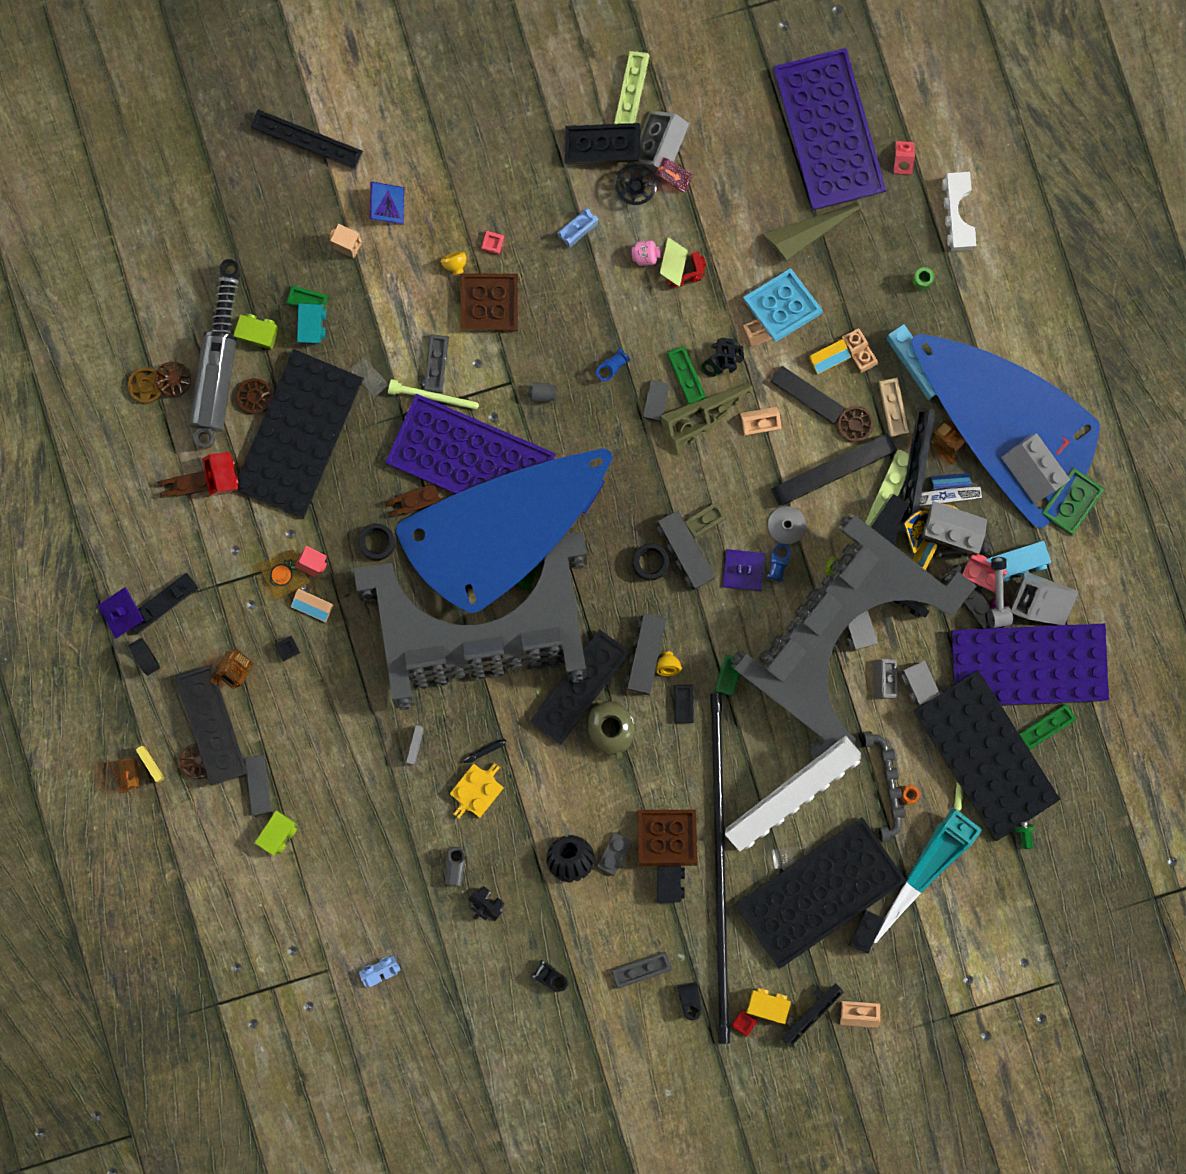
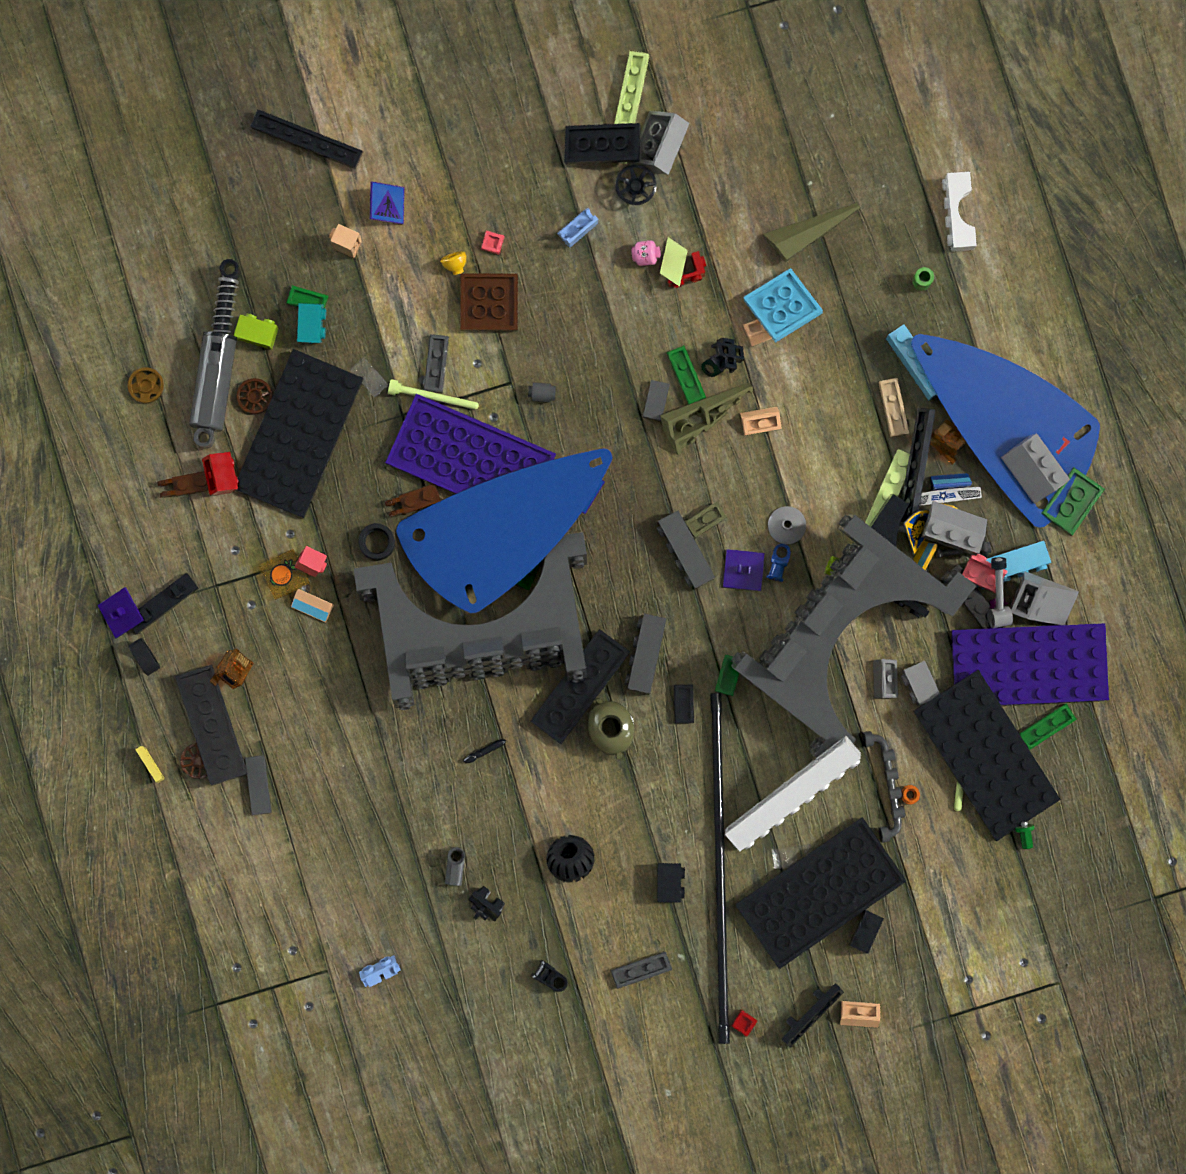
(128, 774): clear orange piece -> none
(173, 379): reddish brown wheel -> none
(276, 834): lime brick -> none
(287, 648): black plate -> none
(415, 744): light grey tile -> none
(476, 790): yellow plate -> none
(612, 364): blue connector -> none
(614, 853): dark grey plate -> none
(650, 547): black tyre -> none
(667, 837): reddish brown plate -> none
(668, 665): yellow brick -> none
(674, 175): clear pink tile -> none
(689, 997): black piece -> none
(768, 1006): yellow brick -> none
(807, 394): black tile -> none
(829, 129): dark purple plate -> none
(830, 356): slope -> none
(833, 470): black beam -> none
(855, 423): reddish brown wheel -> none
(859, 350): light nougat slope -> none
(861, 632): light grey brick -> none
(904, 153): coral bracket -> none
(944, 847): teal plate -> none

